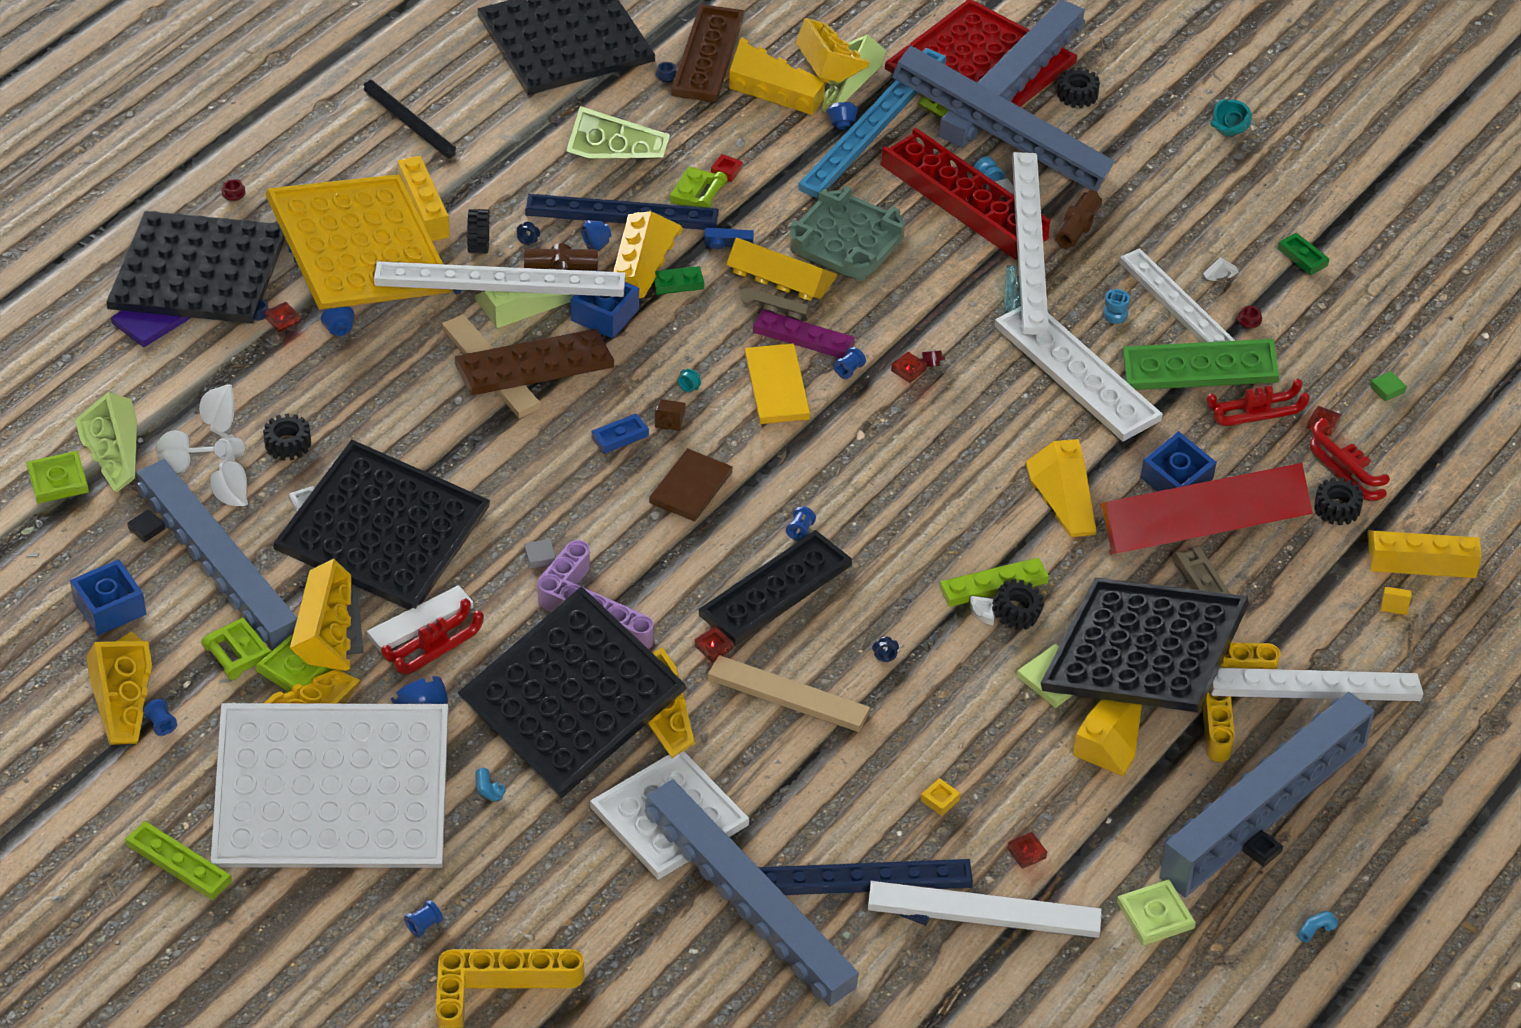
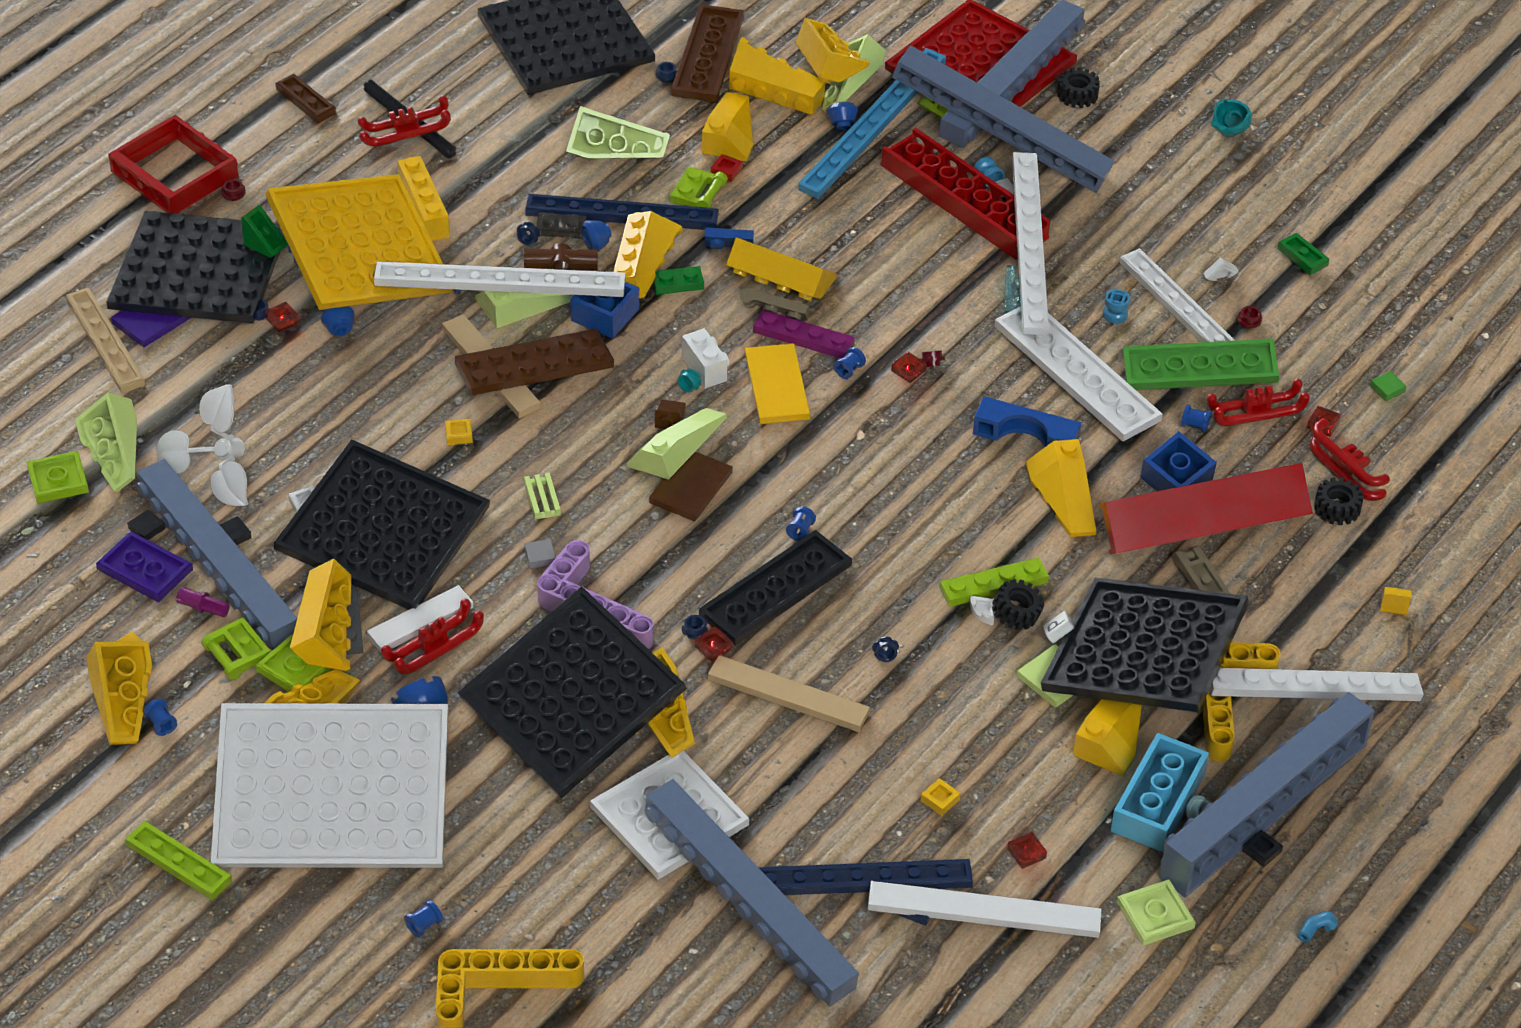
(105, 340): none -> tan tile
(108, 597): blue brick -> none
(124, 158): none -> red window
(144, 566): none -> dark purple tile
(202, 602): none -> magenta axle
(236, 530): none -> black tile
(261, 233): none -> green slope
(283, 427): black tyre -> none
(305, 98): none -> reddish brown tile
(405, 124): none -> red piece
(458, 432): none -> yellow tile
(478, 231): black tyre -> none
(486, 789): dark azure arm -> none
(537, 481): none -> yellowish green tile
(560, 225): none -> clear smoke plate
(620, 433): blue plate -> none
(676, 444): none -> yellowish green wedge
(694, 626): none -> dark blue plate
(705, 357): none -> white brick
(729, 128): none -> yellow wedge
(847, 234): sand green plate -> none
(1001, 418): none -> blue arch
(1058, 627): none -> white tile
(1078, 219): reddish brown piece -> none
(1159, 791): none -> medium azure brick
(1195, 806): none -> light aqua plate
(1196, 418): none -> blue bush
(1424, 554): yellow wedge -> none

